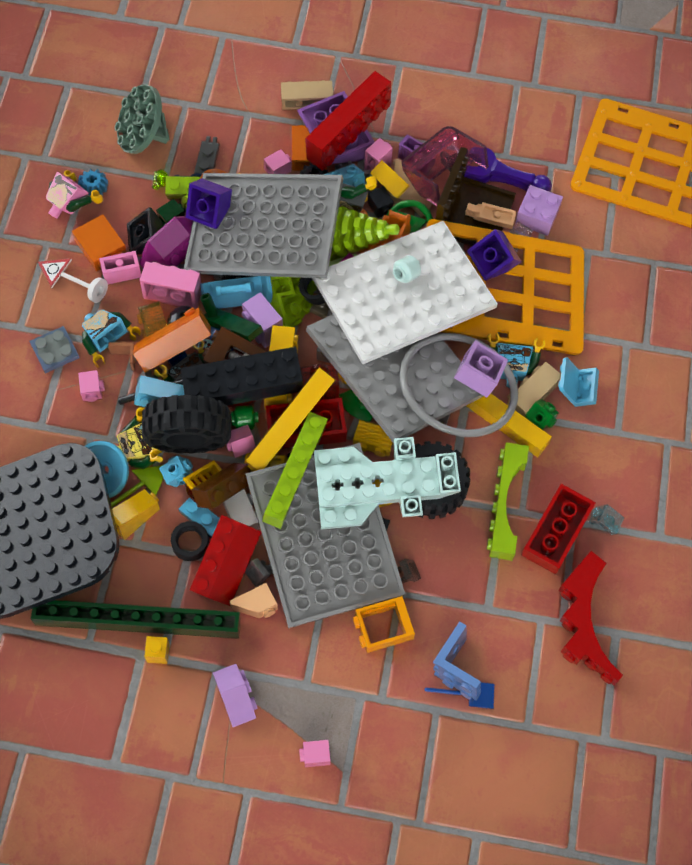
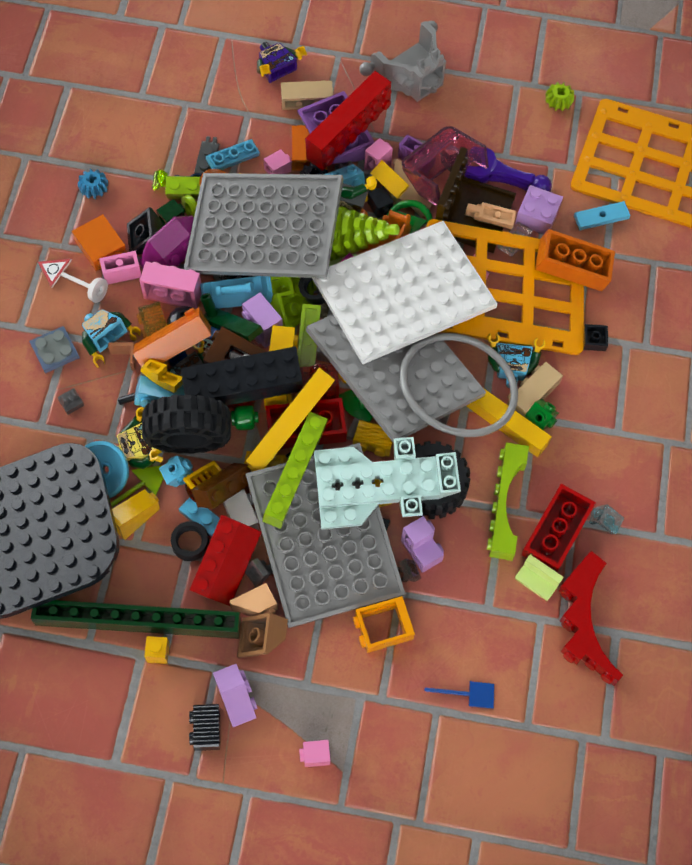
(68, 195): torso -> none
(70, 401): none -> flat silver tile
(91, 386): bright pink brick -> none
(141, 120): sand green bracket -> none
(158, 374): none -> yellow slope
(205, 727): none -> black brick
(207, 202): dark purple slope -> none
(233, 155): none -> medium azure tile
(241, 441): bright pink brick -> none
(261, 634): none -> medium nougat slope
(278, 60): none -> torso
(306, 346): none -> lime piece
(406, 269): light aqua head -> none
(416, 70): none -> light grey piece
(419, 543): none -> lavender brick
(452, 675): medium blue bracket -> none
(481, 369): lavender brick -> none
(494, 255): dark purple slope -> none
(539, 577): none -> yellowish green panel
(559, 96): none -> lime gear
(575, 260): none -> orange brick
(578, 385): medium azure bracket -> none
(595, 337): none -> black piece
(602, 215): none -> medium azure tile

